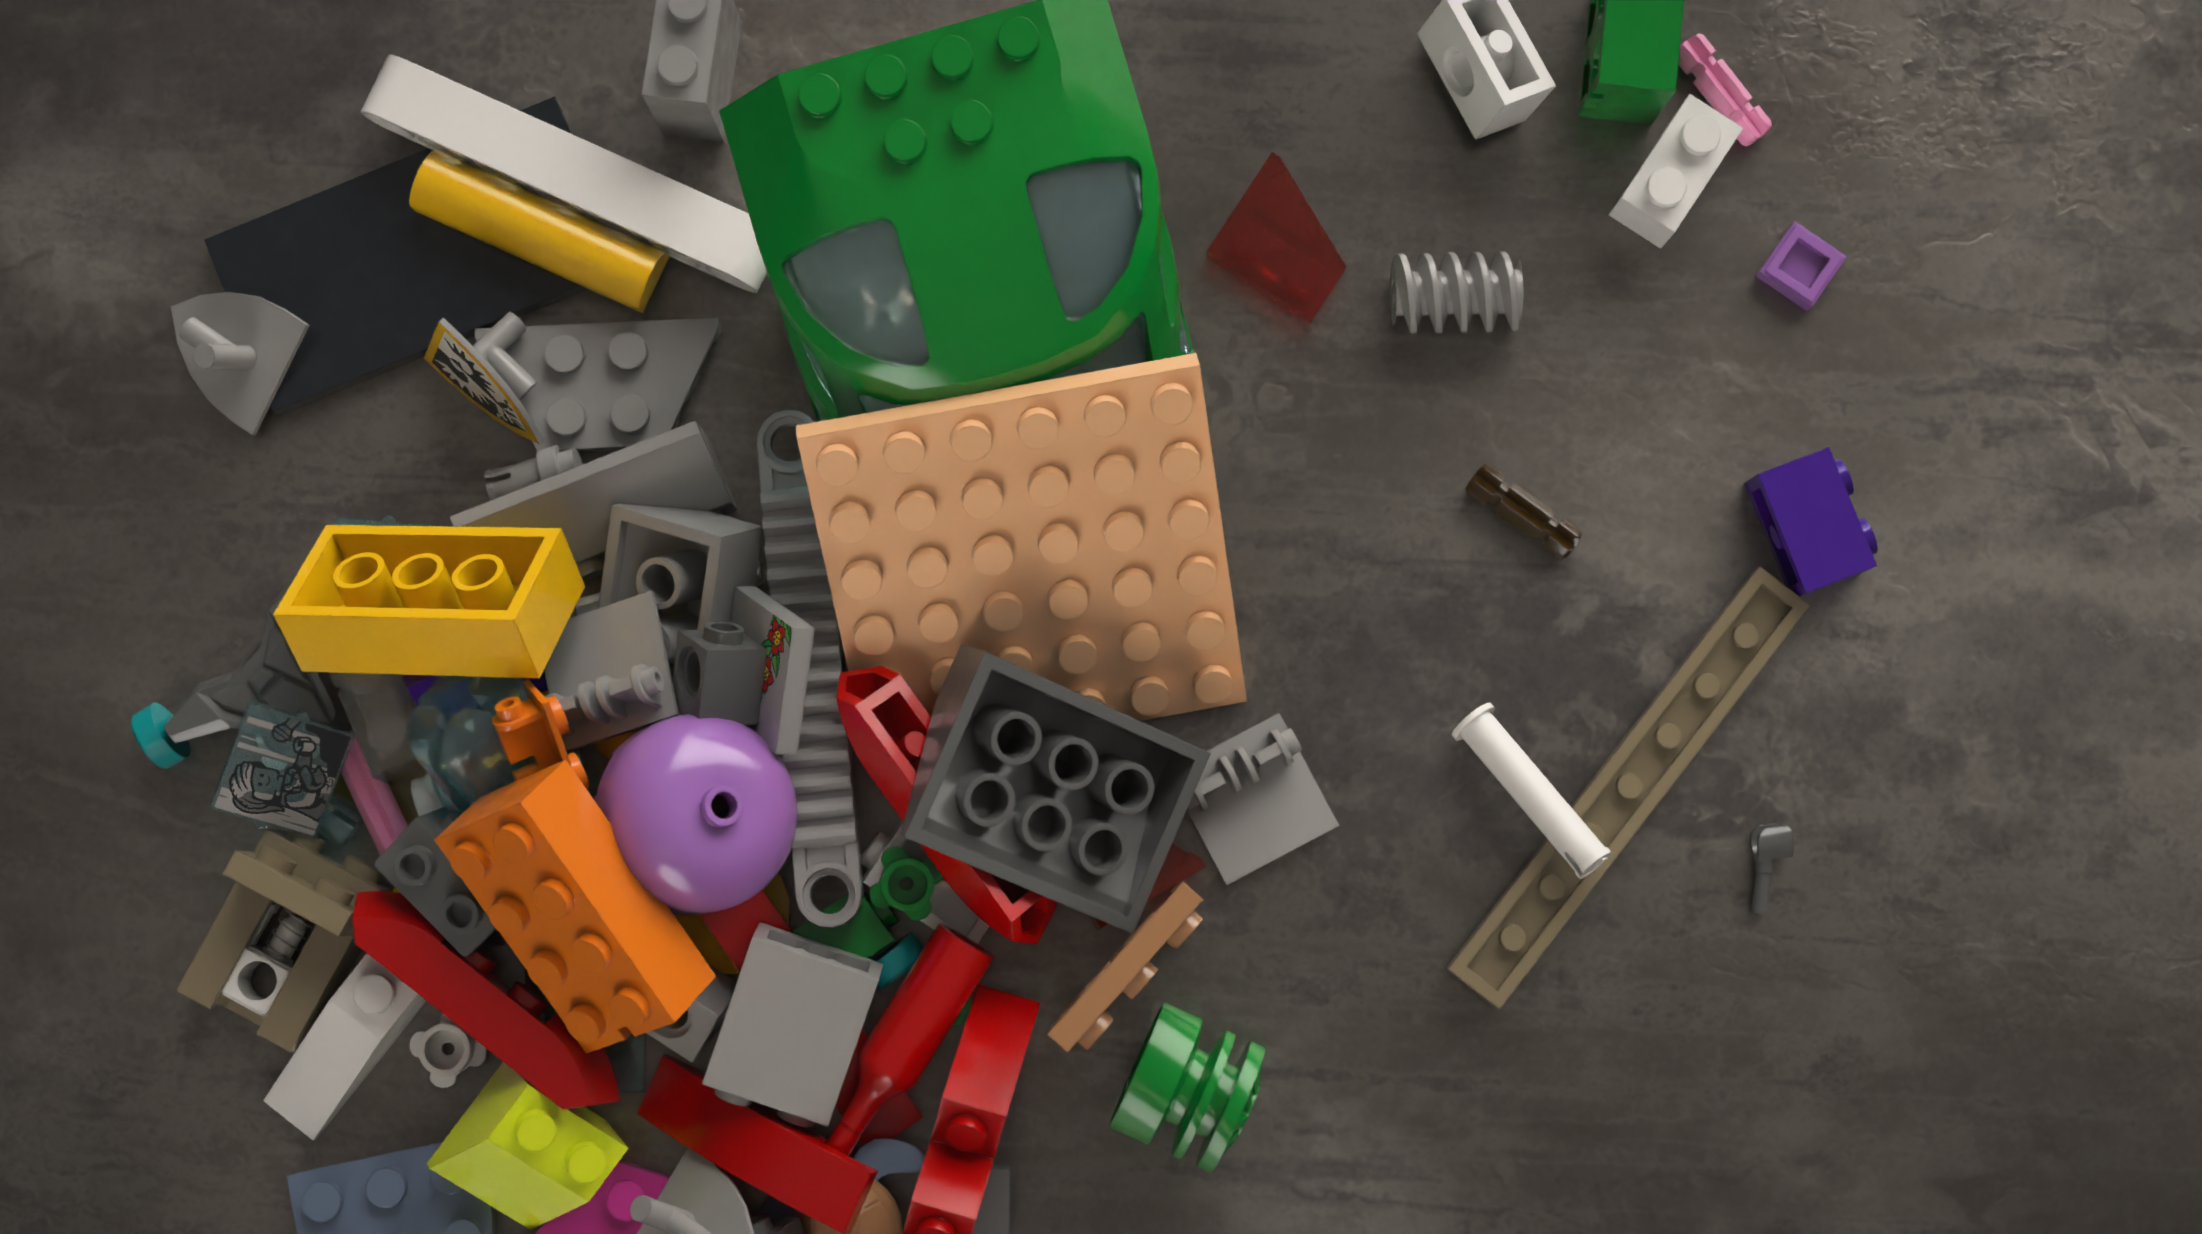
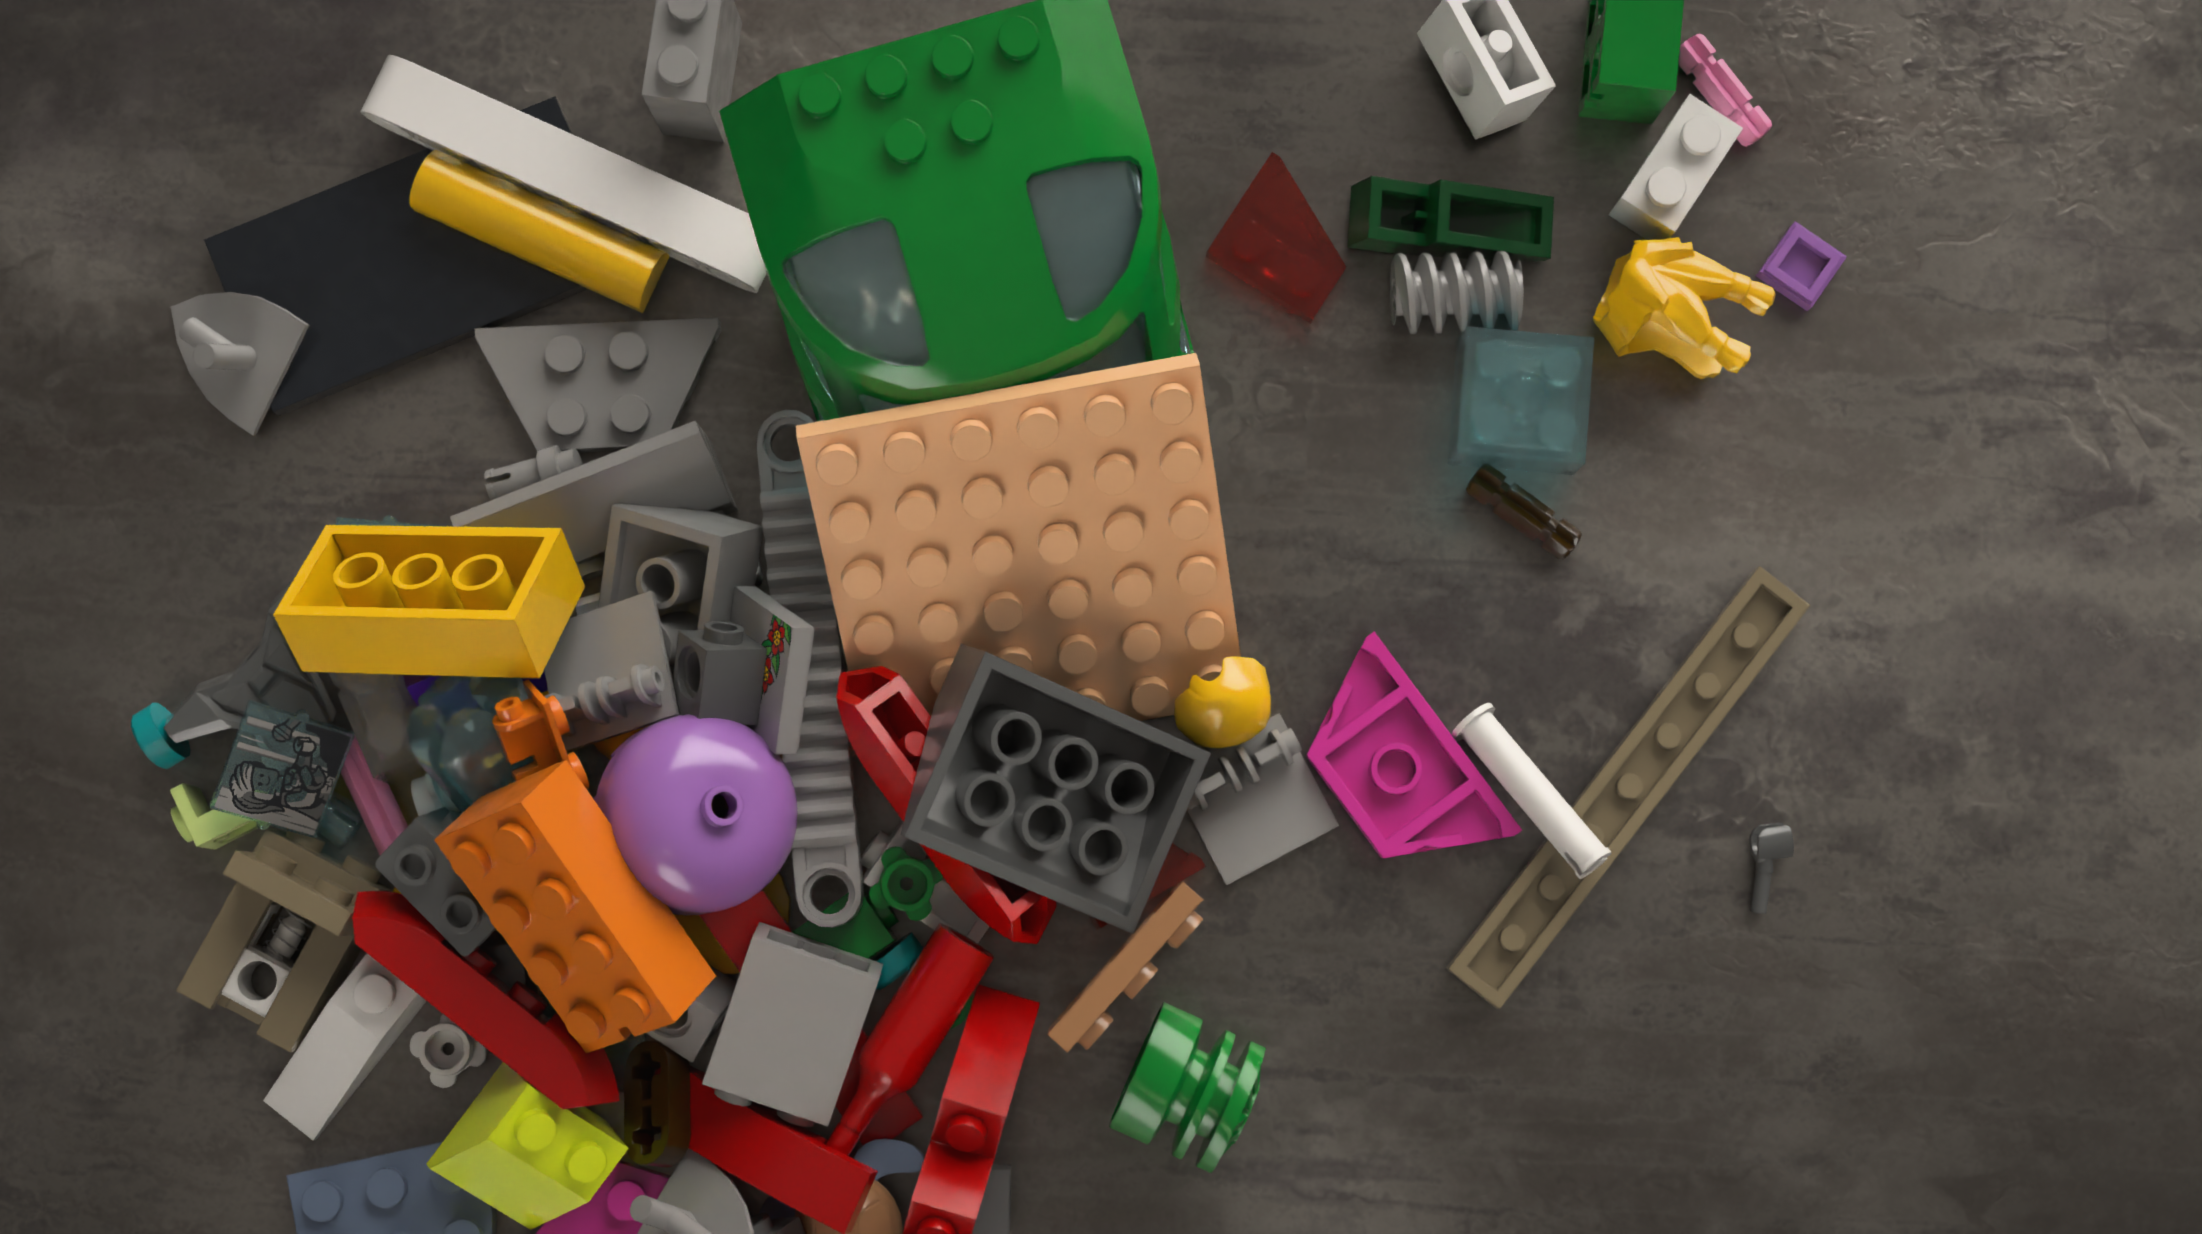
(205, 826): none -> yellowish green bracket
(487, 372): shield -> none
(656, 1105): none -> dark brown beam
(1227, 708): none -> yellow hair
(1400, 765): none -> dark pink wing
(1449, 218): none -> dark green slope
(1521, 400): none -> clear light blue brick
(1659, 306): none -> yellow piece
(1812, 522): dark purple brick -> none

